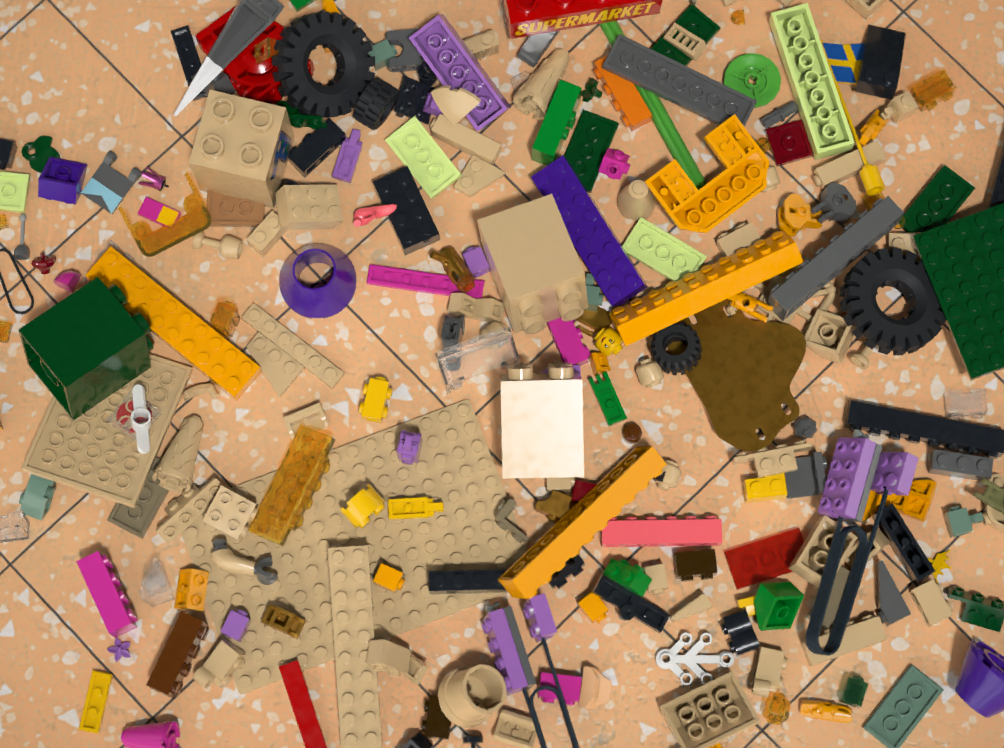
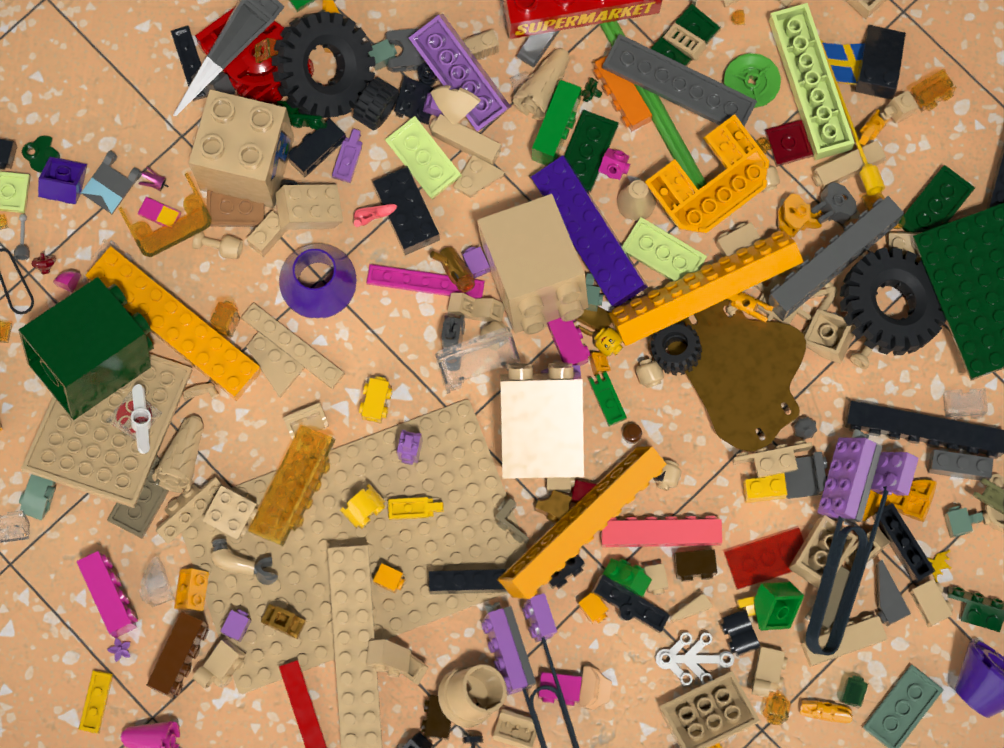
(779, 114): dark grey axle -> none

